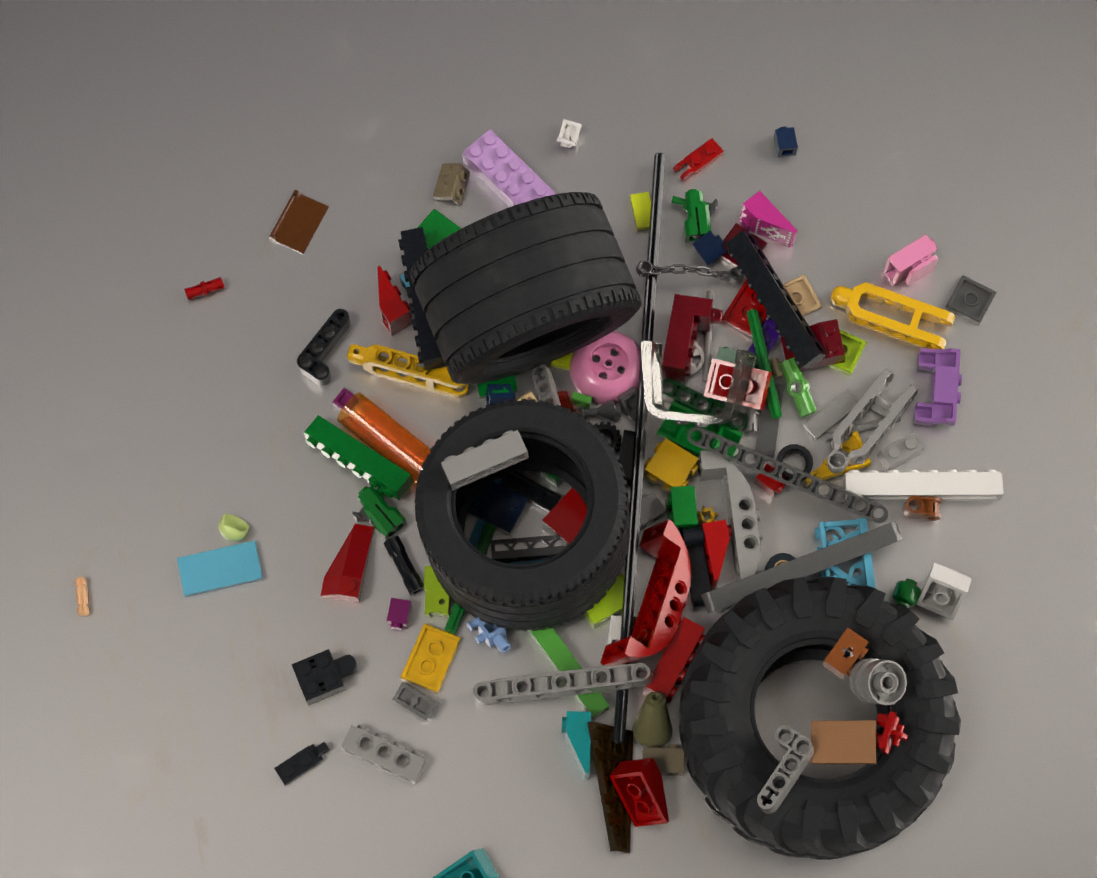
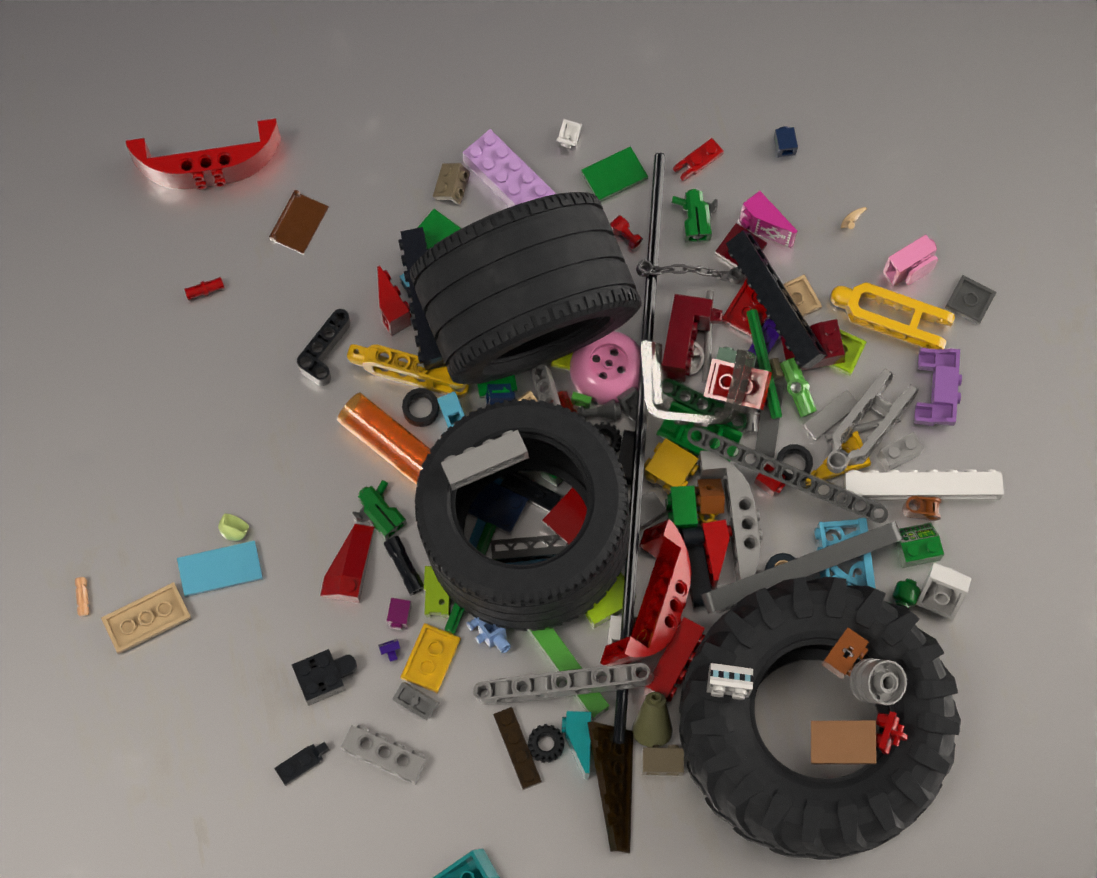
(146, 618): none -> tan plate
(207, 166): none -> red slope
(342, 398): magenta tile -> none
(358, 457): green brick -> none
(389, 648): none -> dark purple tile
(416, 393): none -> black tyre
(451, 408): none -> medium azure brick
(517, 748): none -> dark brown plate
(555, 752): none -> black tyre
(614, 174): none -> green tile
(620, 227): none -> red leg
(641, 209): neon yellow tile -> none
(641, 791): red slope -> none
(709, 247): dark blue brick -> none
(710, 496): none -> dark orange brick
(730, 681): none -> white slope
(781, 771): light grey beam -> none
(849, 220): none -> tan bar
(919, 545): none -> green slope

